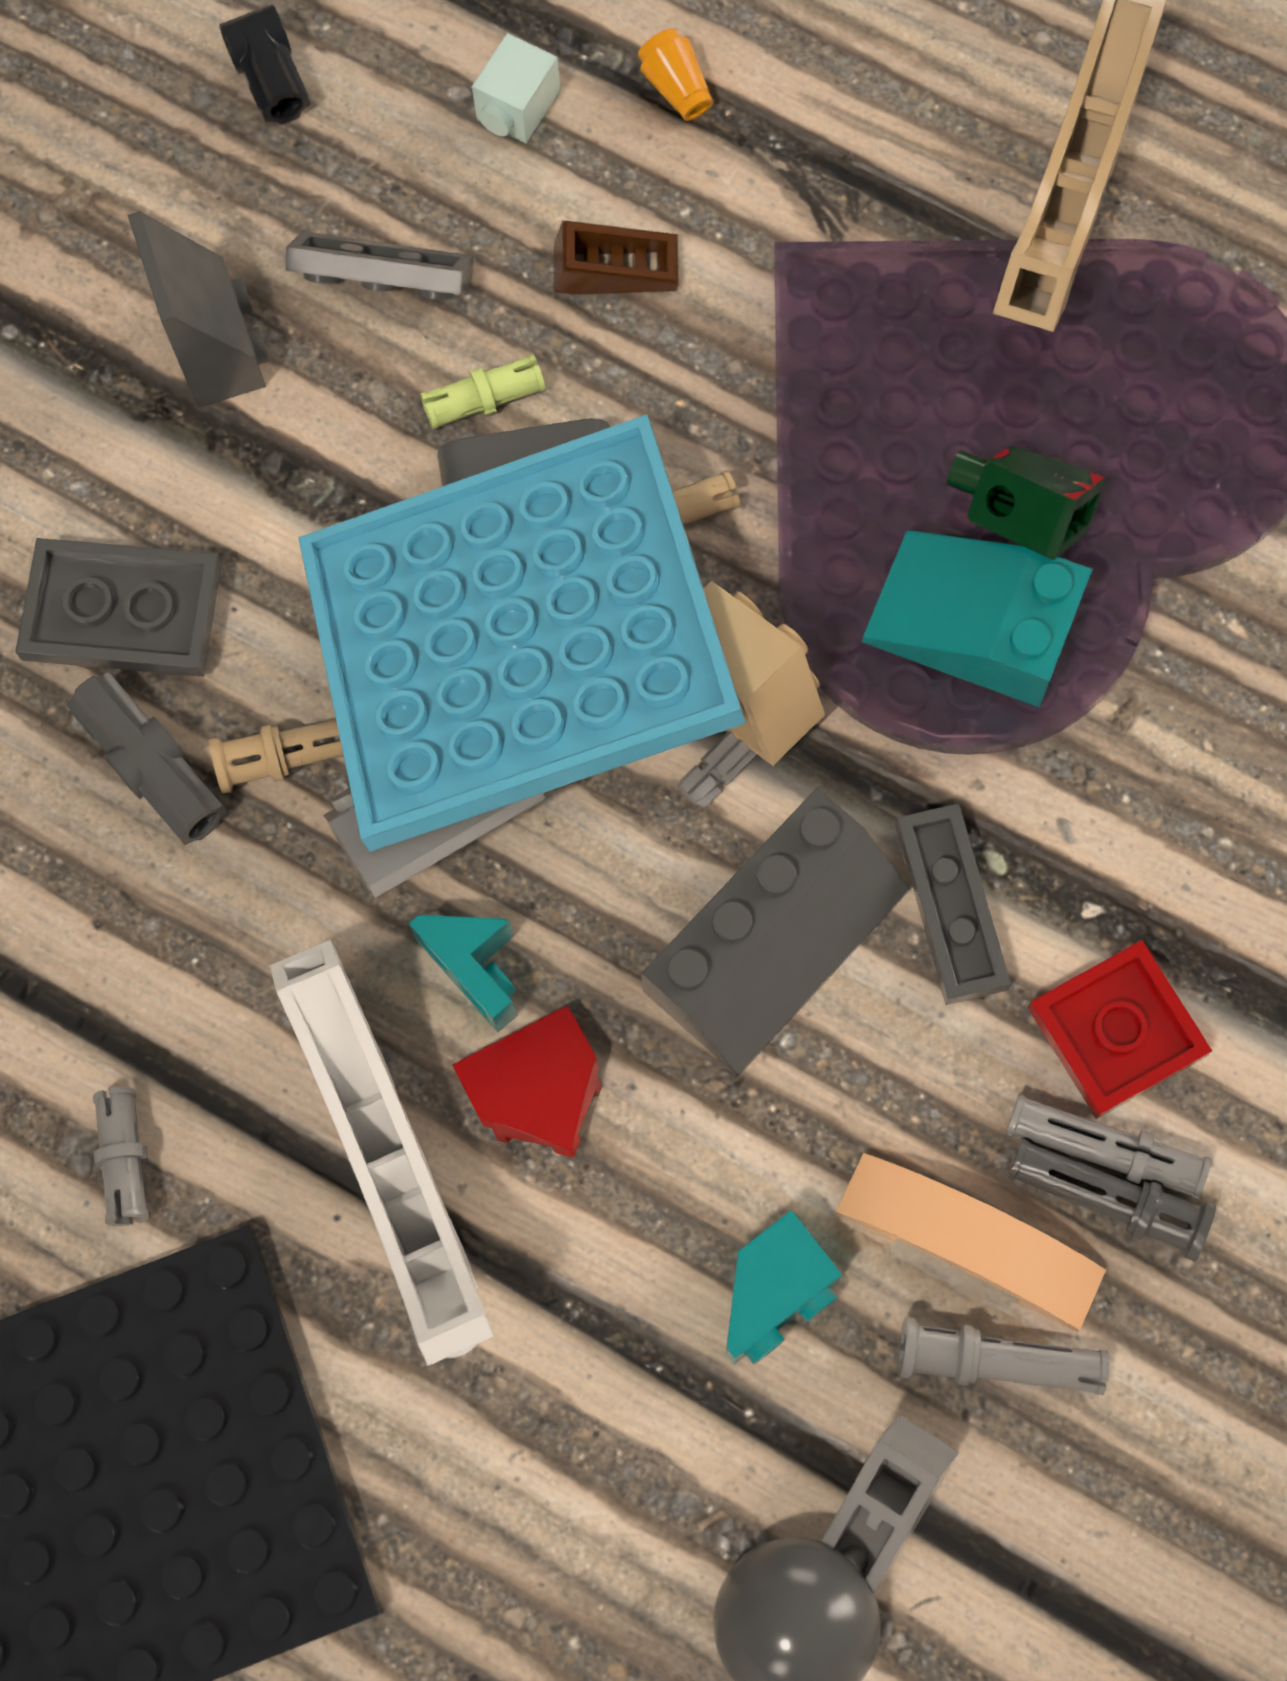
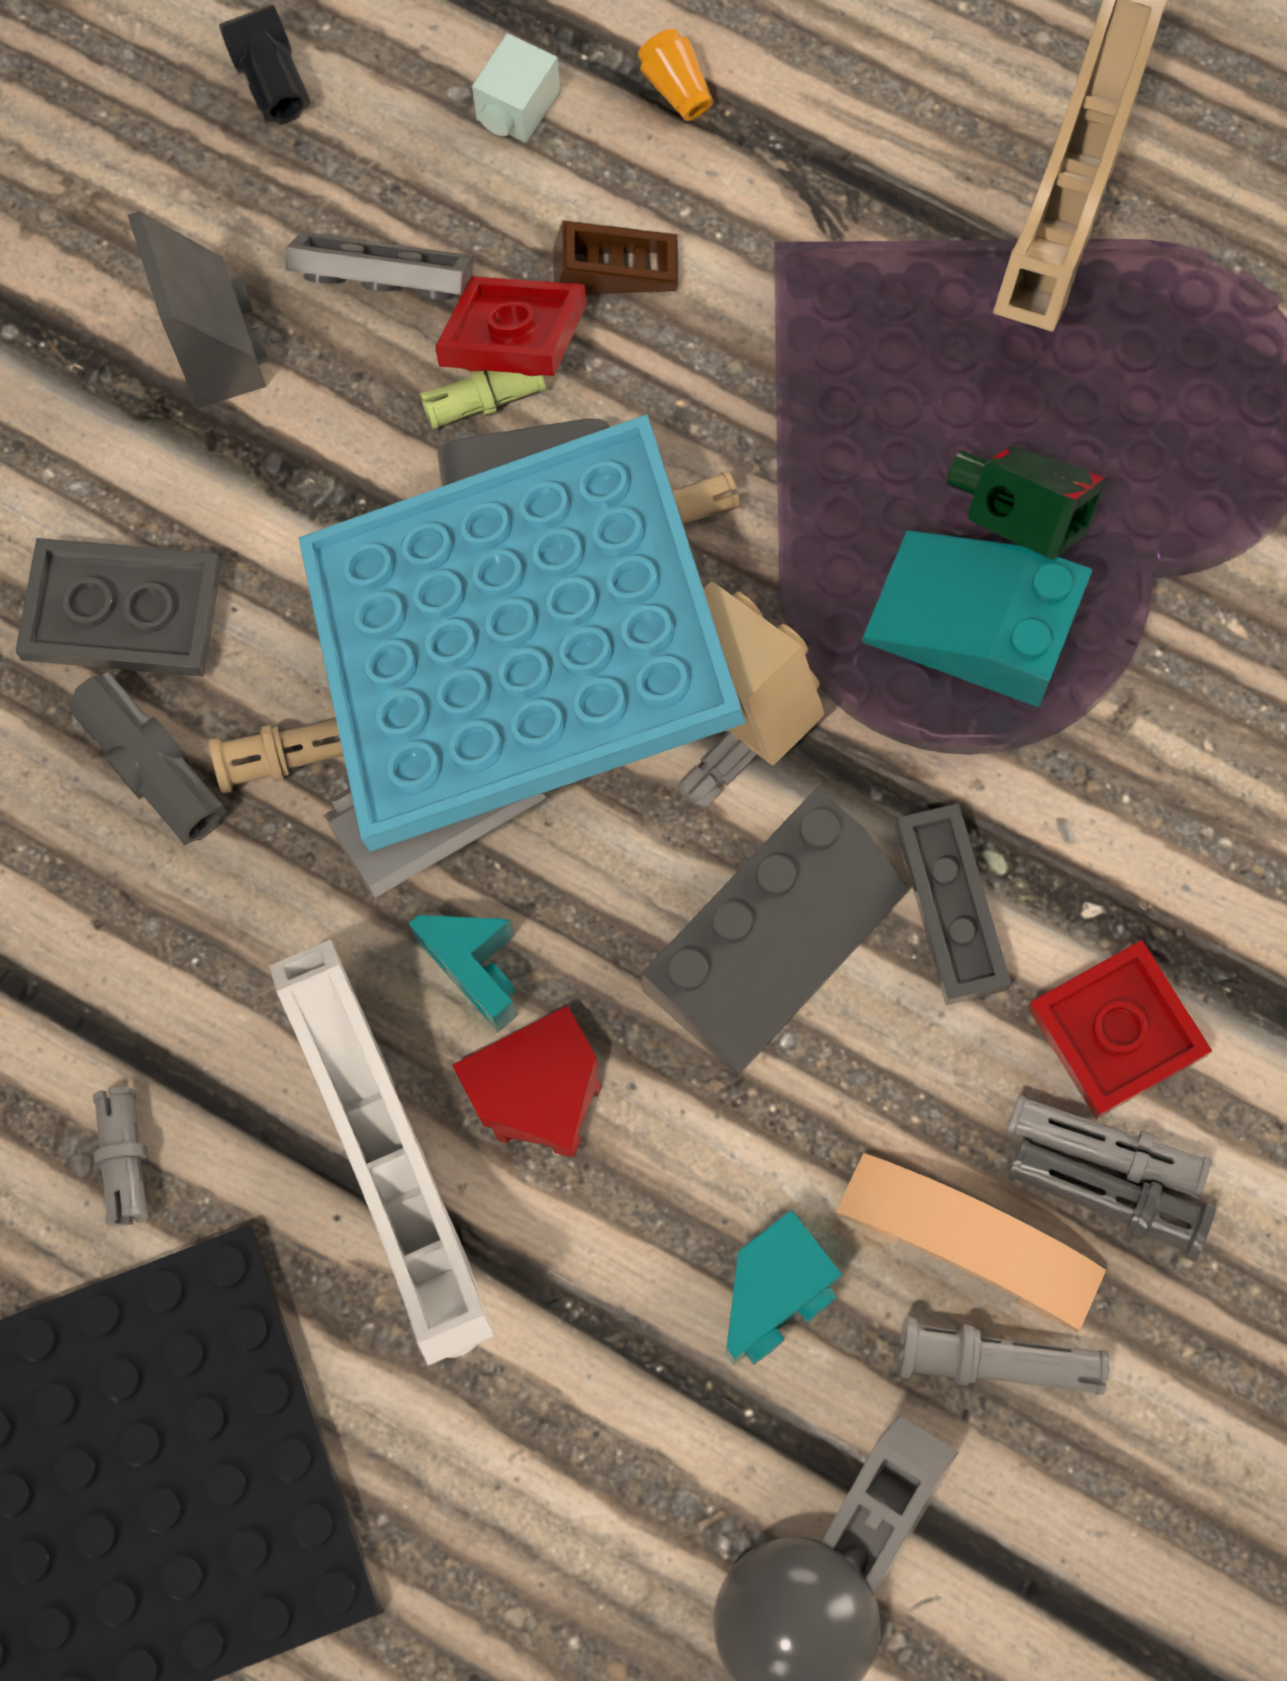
(511, 326): none -> red plate

